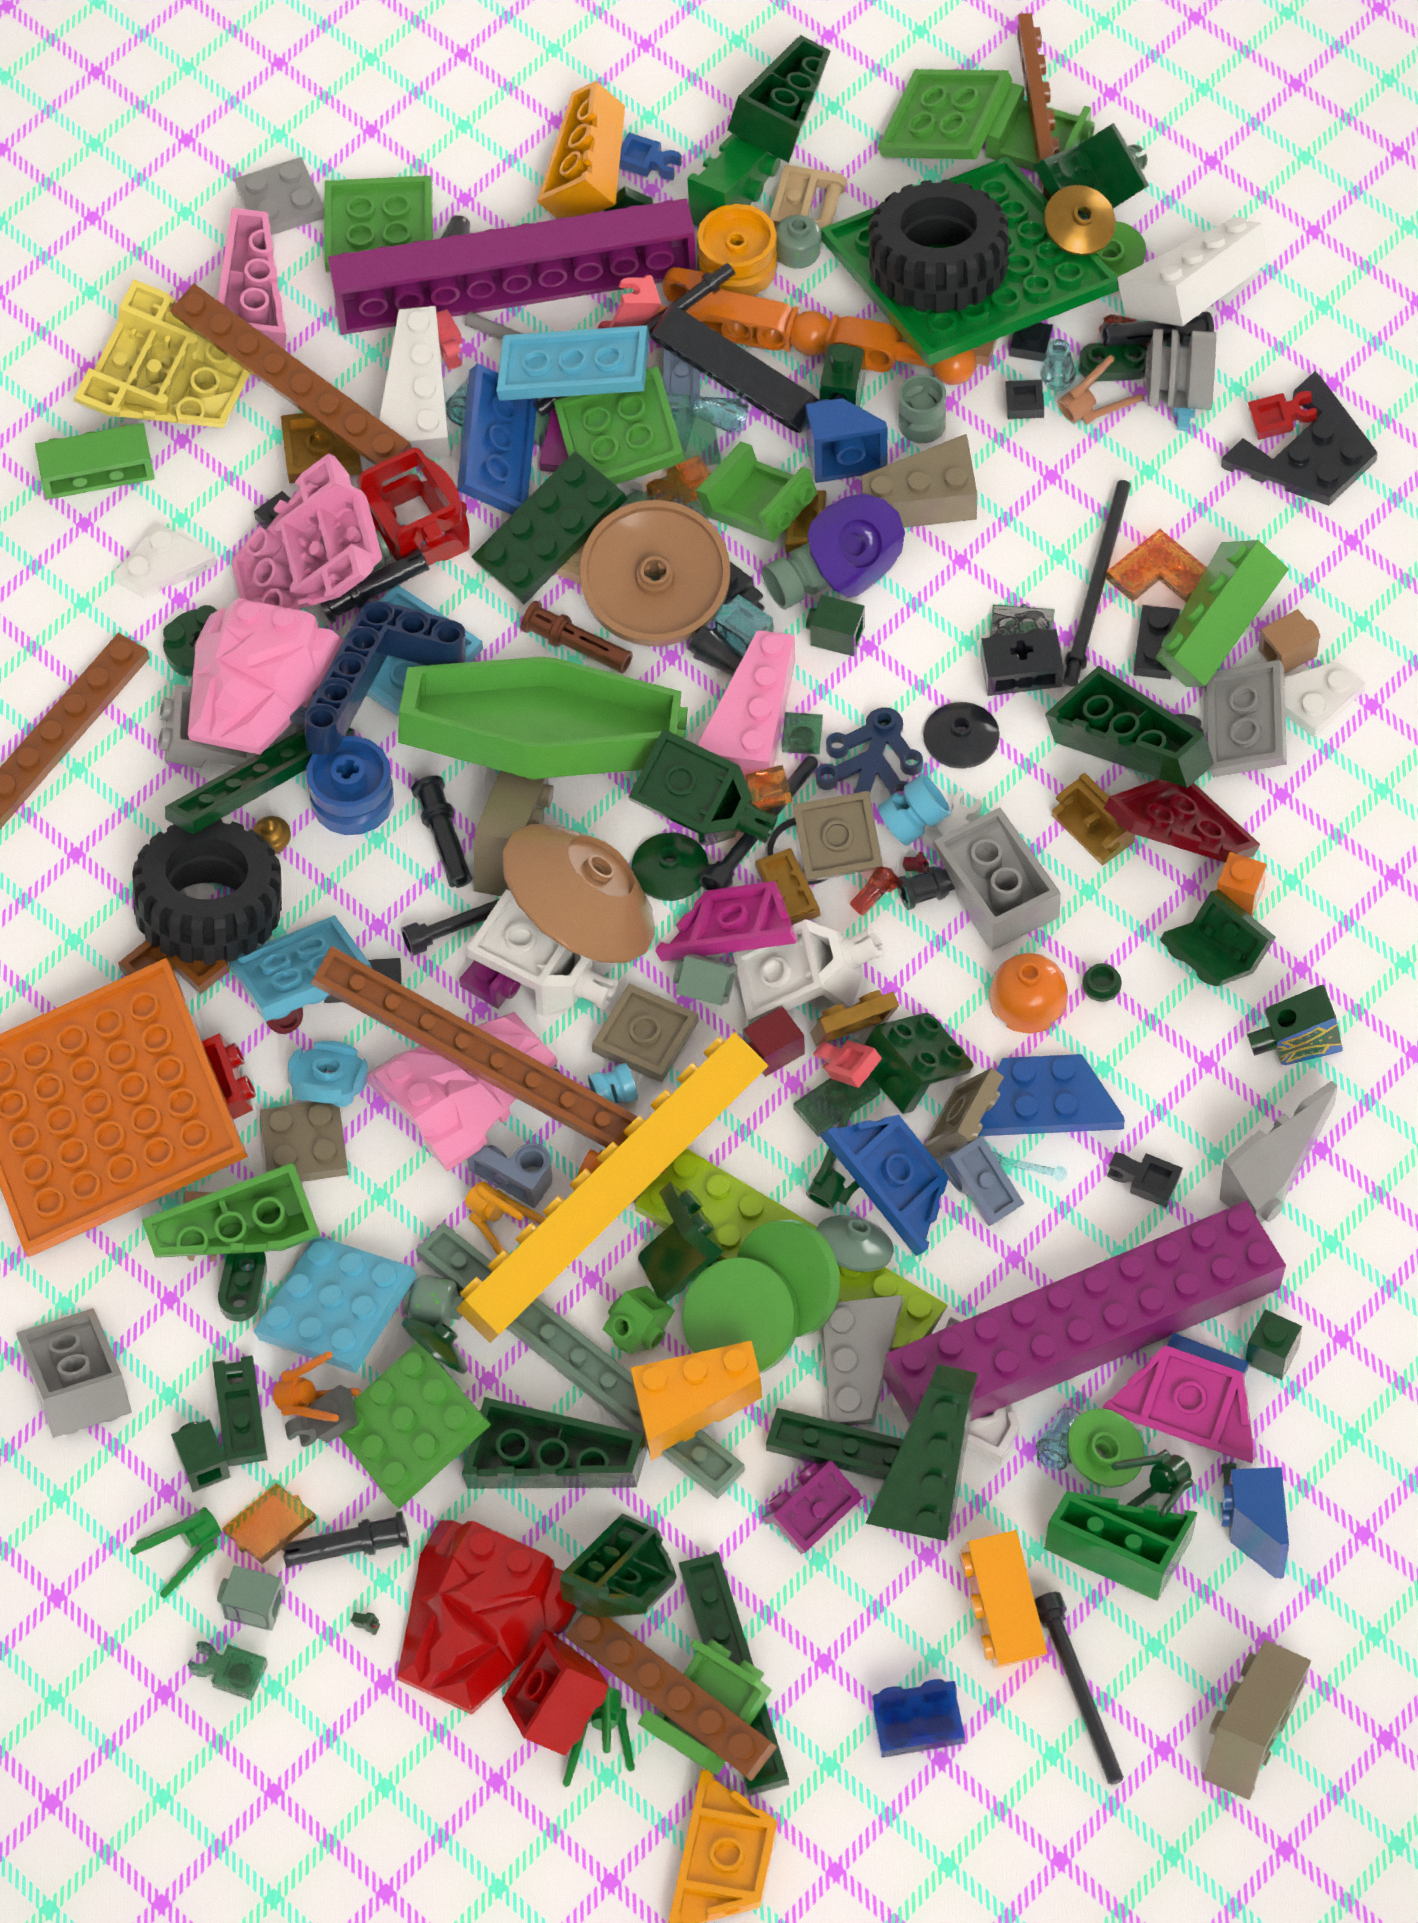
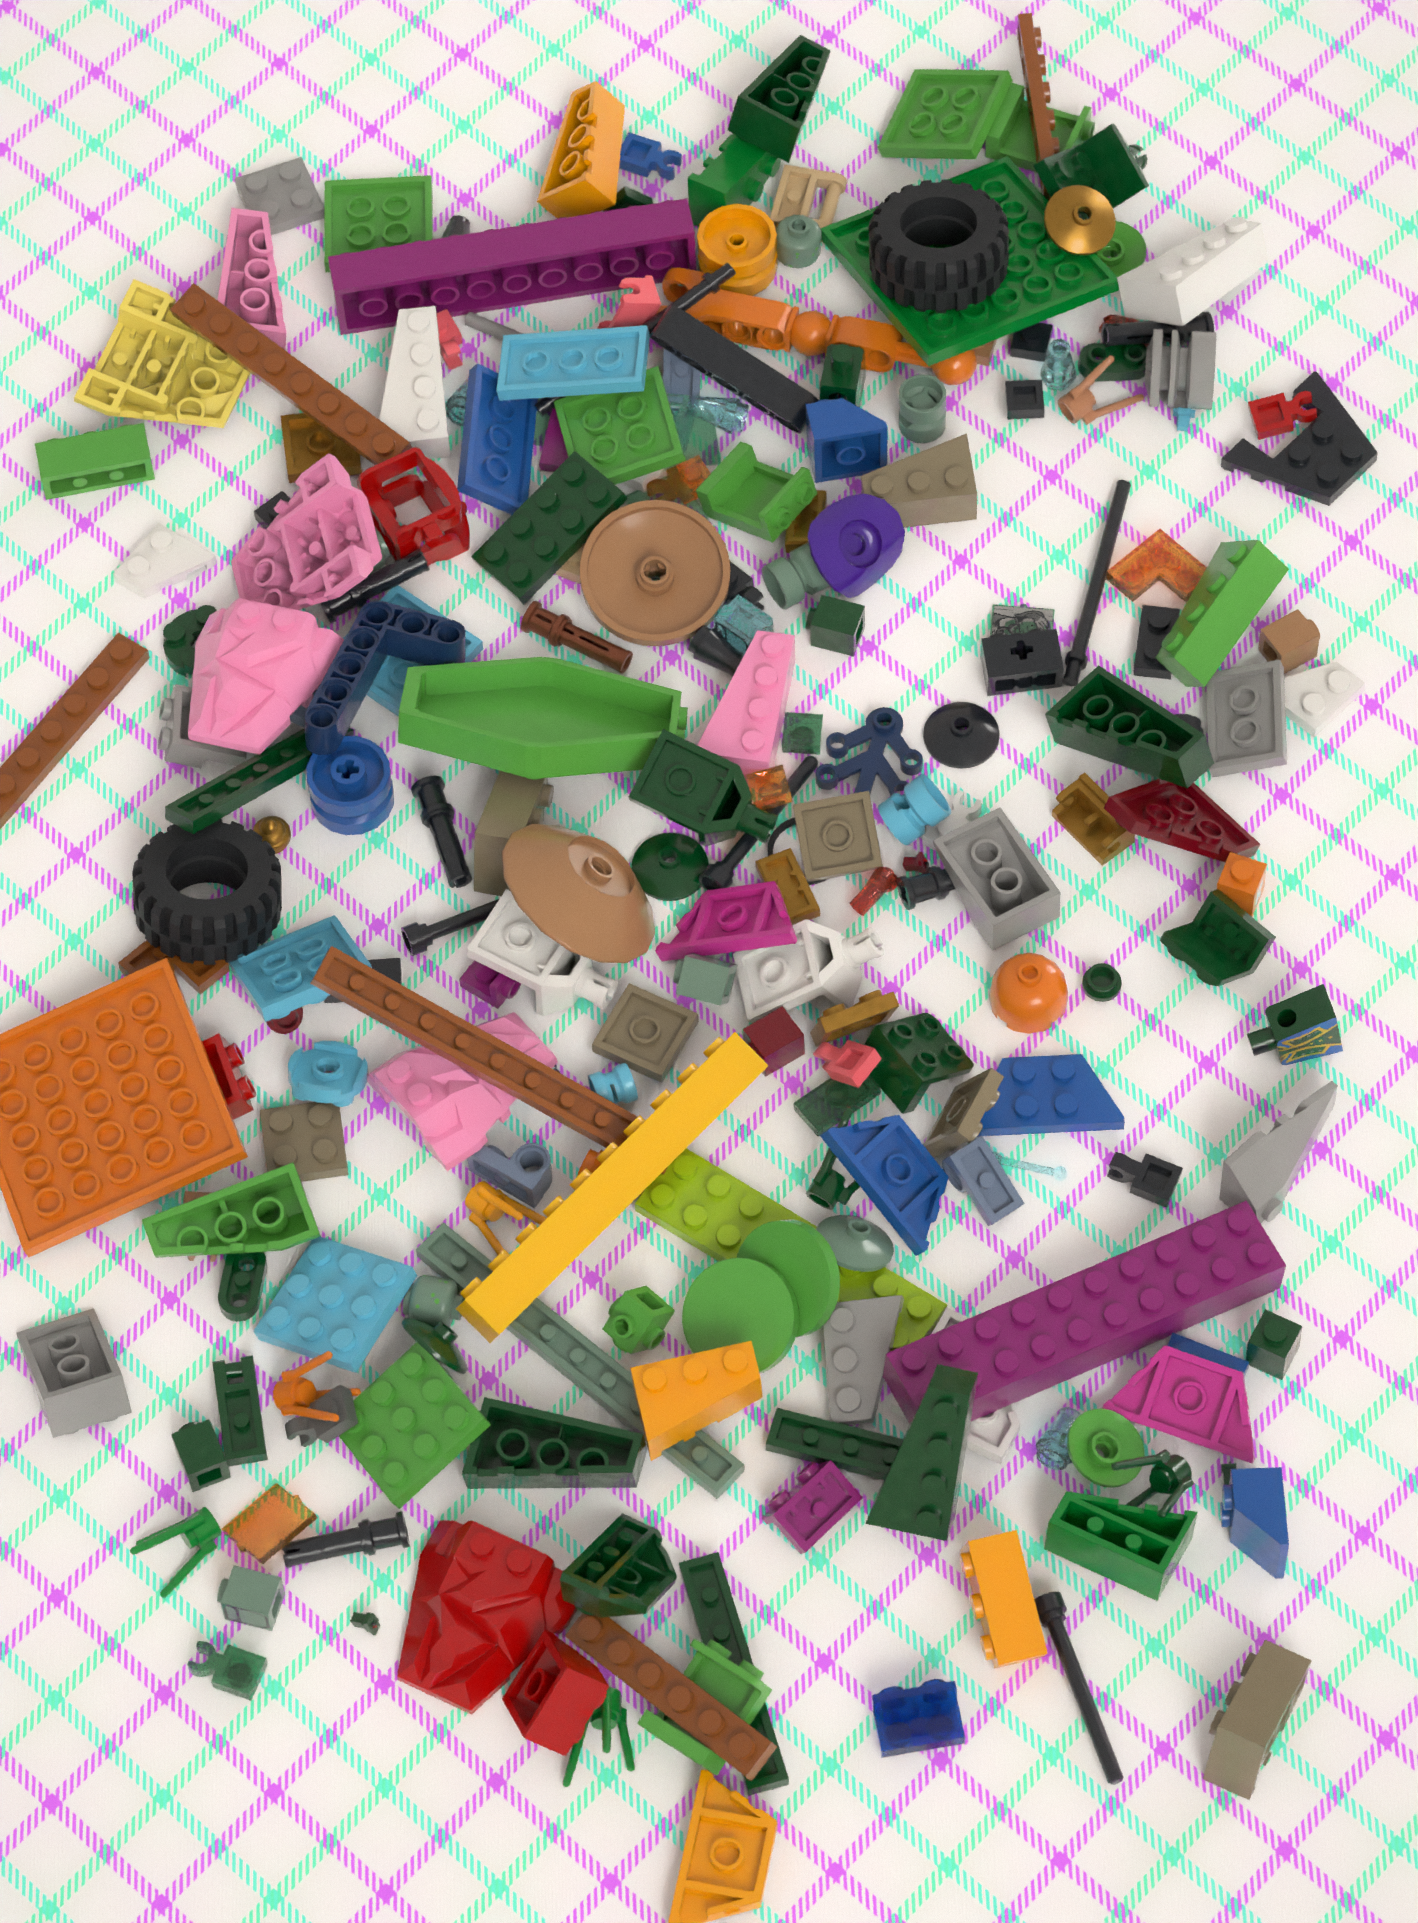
(682, 1247): dark green bracket -> none

